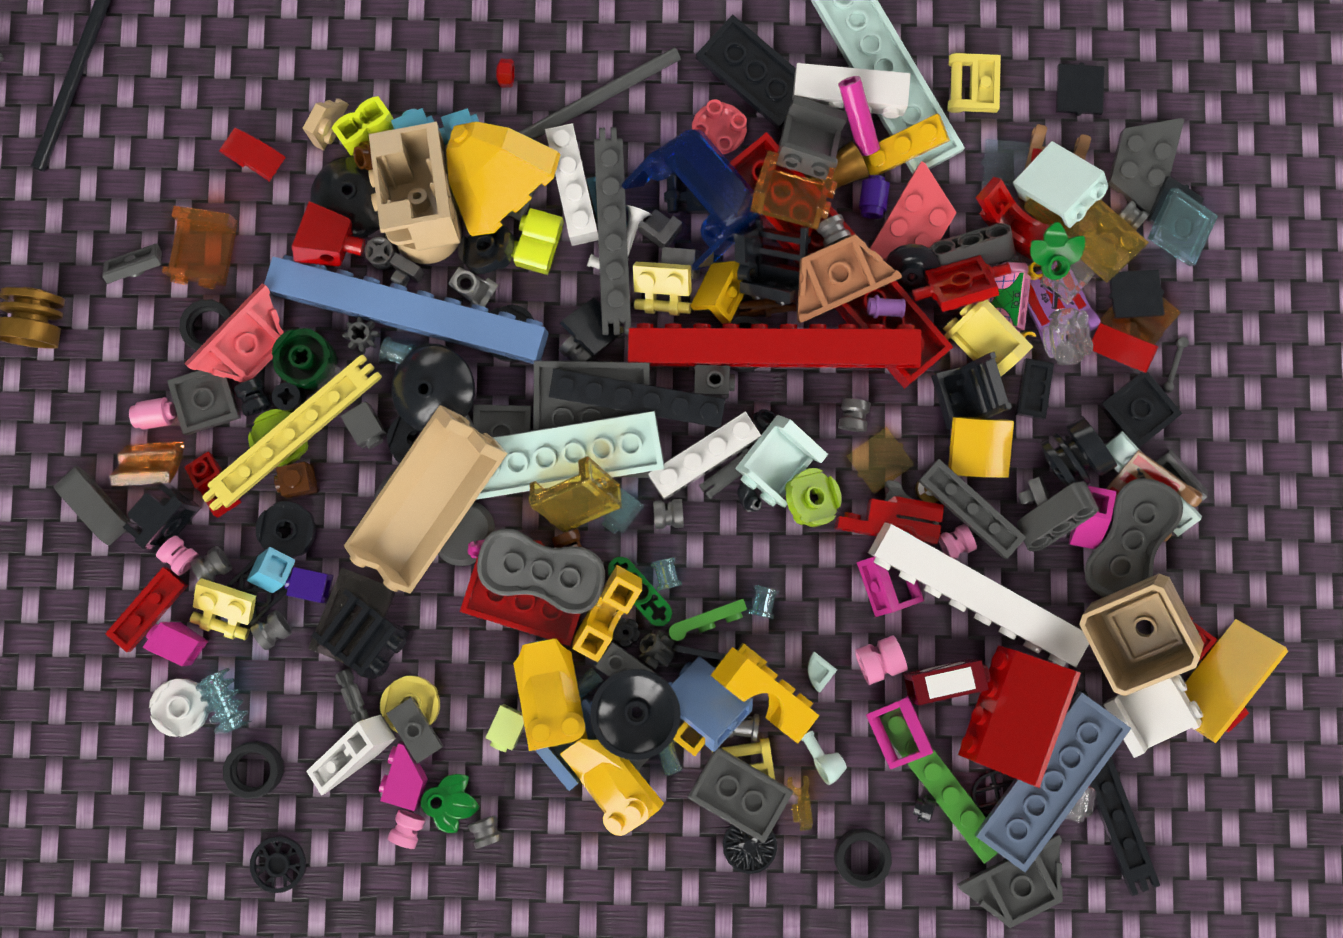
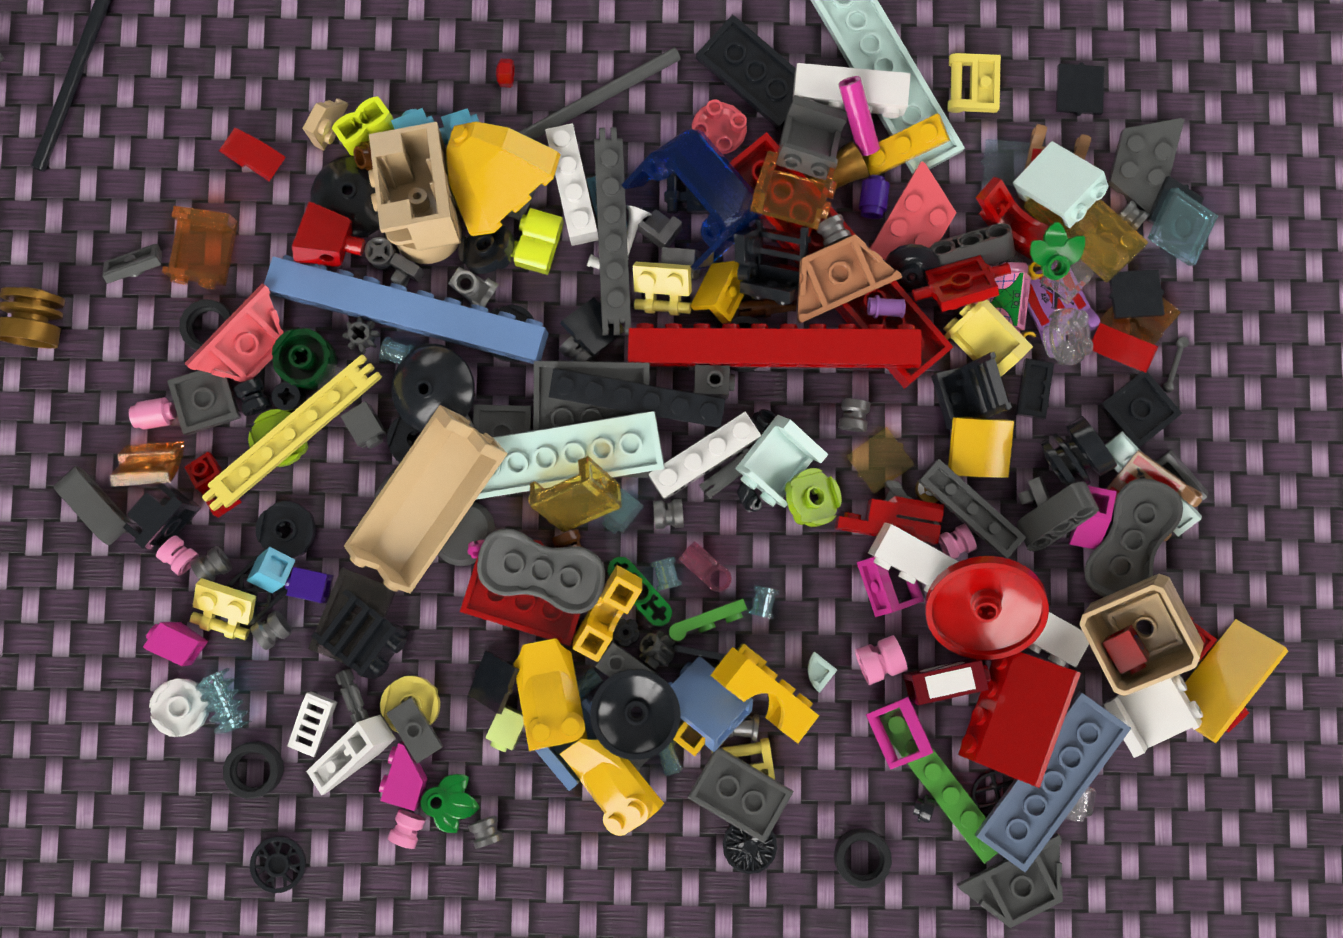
(146, 609): red plate -> none
(295, 480): reddish brown brick -> none
(305, 710): none -> white slope
(493, 682): none -> black piece
(704, 565): none -> clear pink piece
(802, 809): clear yellow plate -> none
(828, 765): light aqua bar -> none
(986, 607): none -> red dish
(1122, 827): black hinge -> none
(1126, 650): none -> red brick

